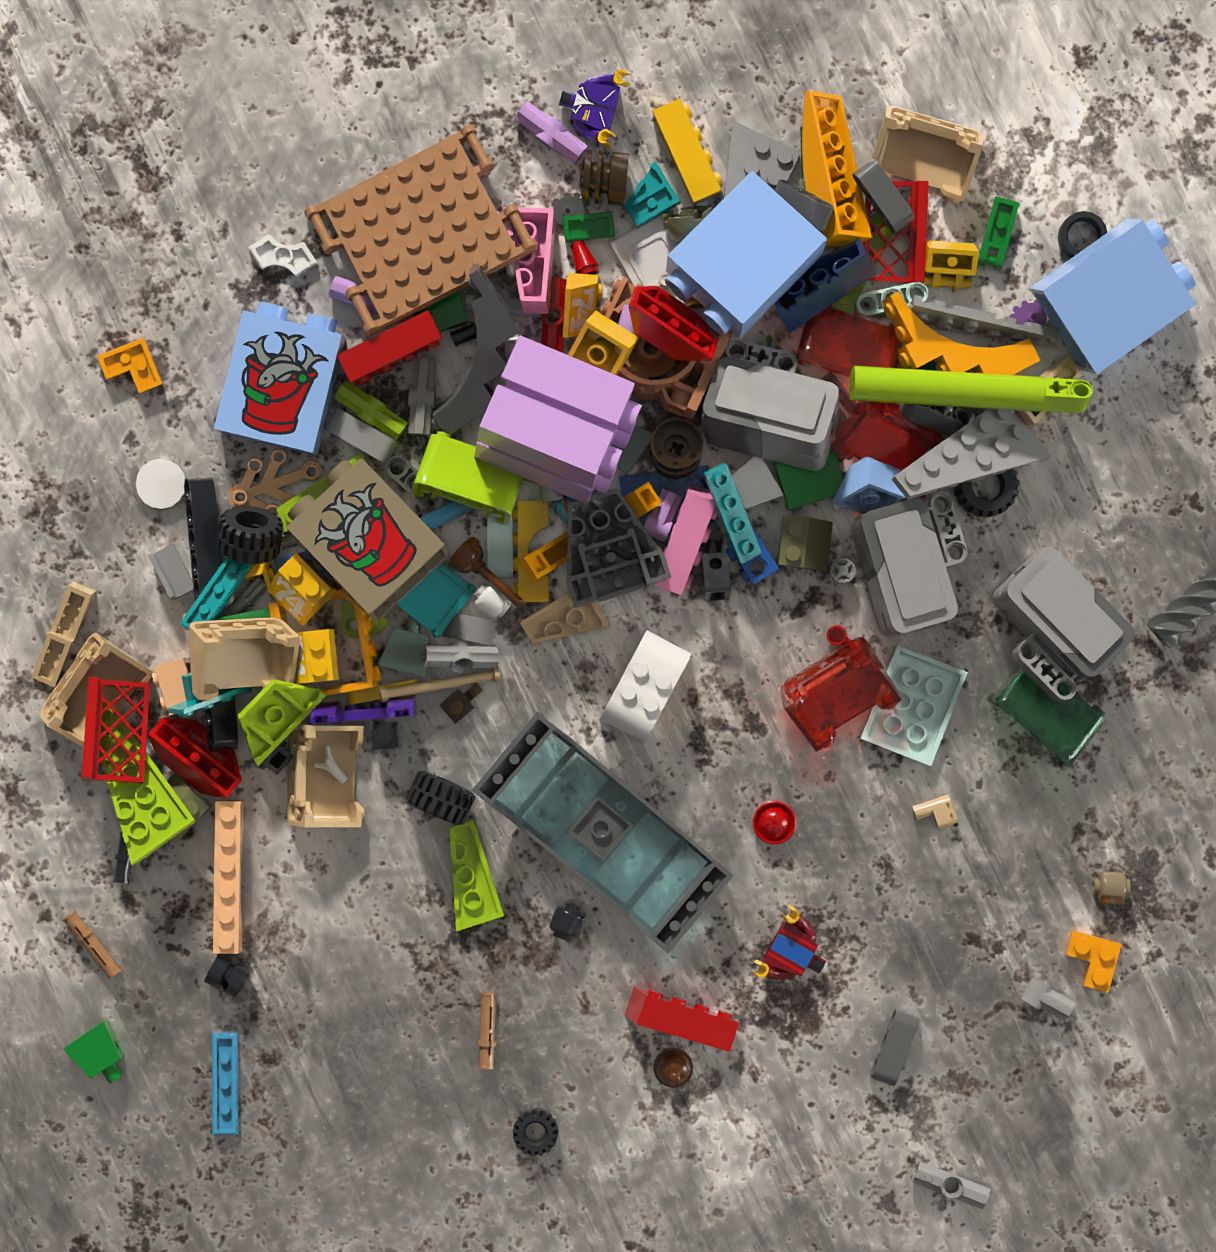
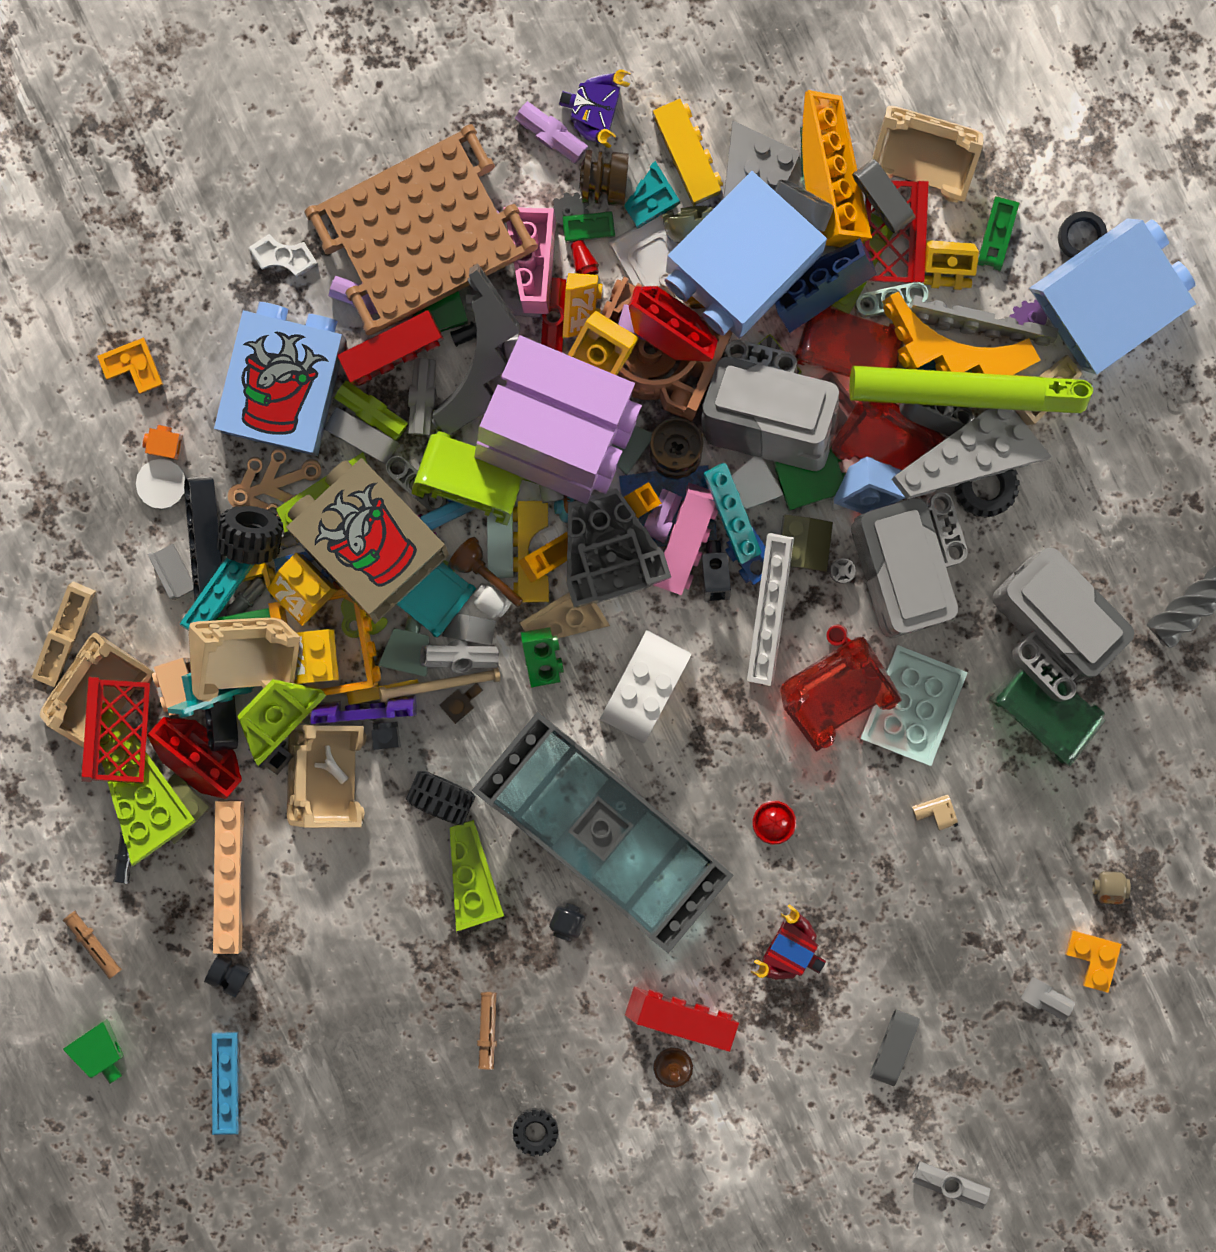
(162, 442): none -> orange brick
(540, 657): none -> green brick
(770, 609): none -> white plate

